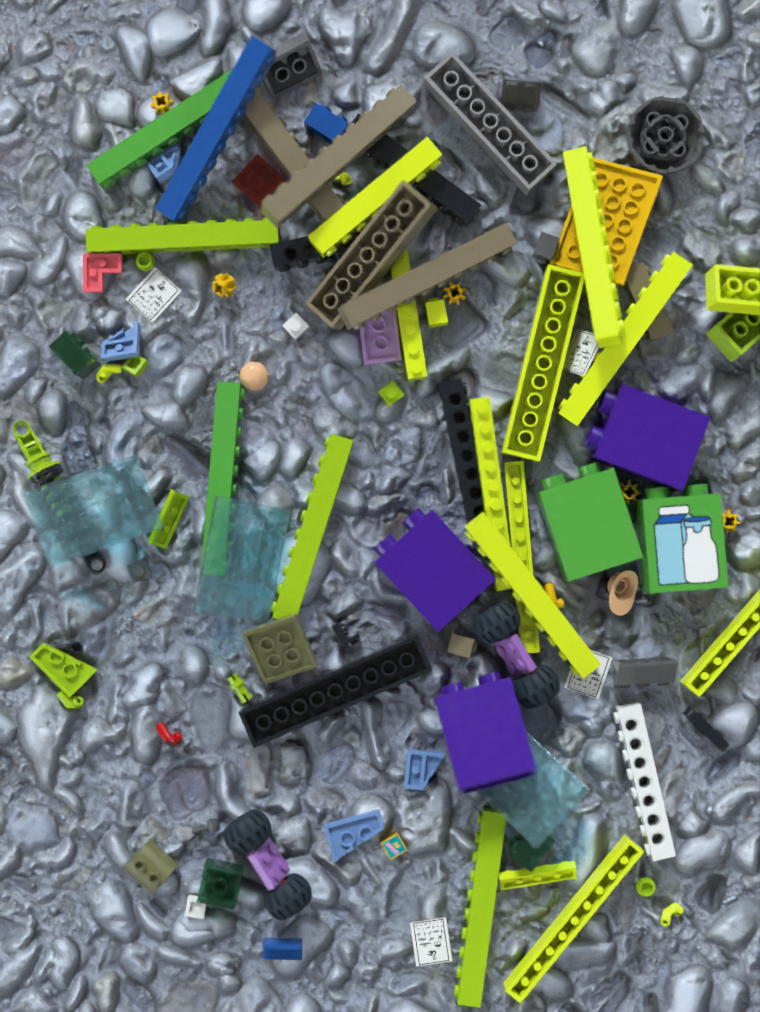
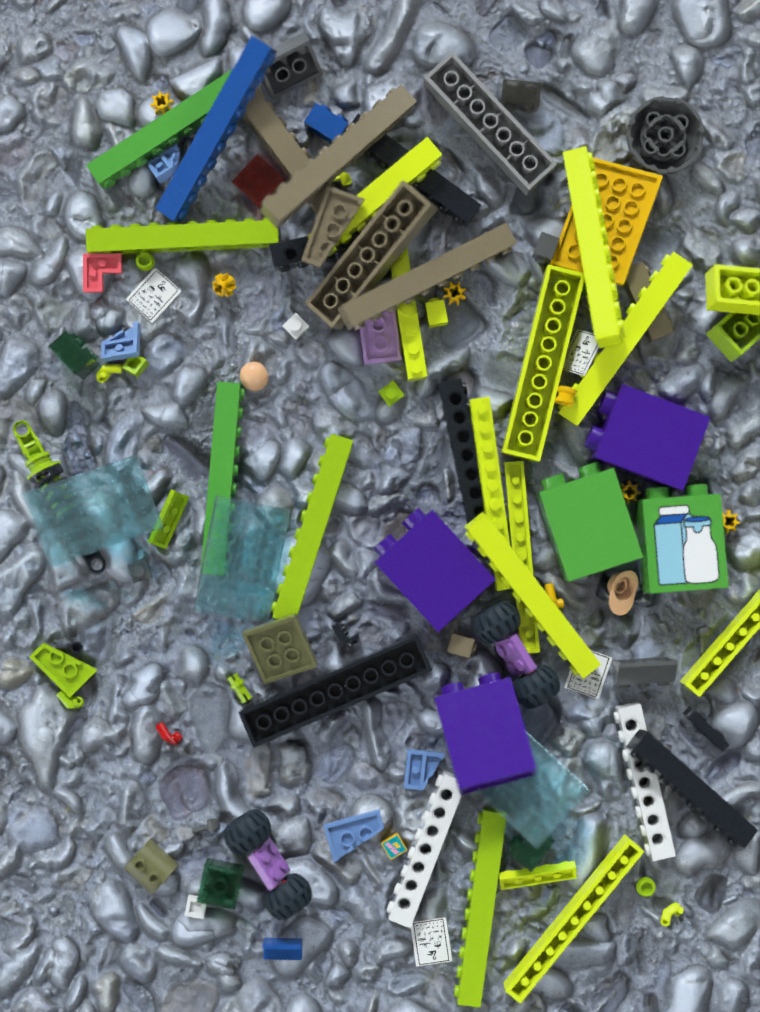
(331, 222): none -> dark tan wing
(405, 914): none -> white brick
(565, 396): none -> yellow wheel
(691, 788): none -> black brick

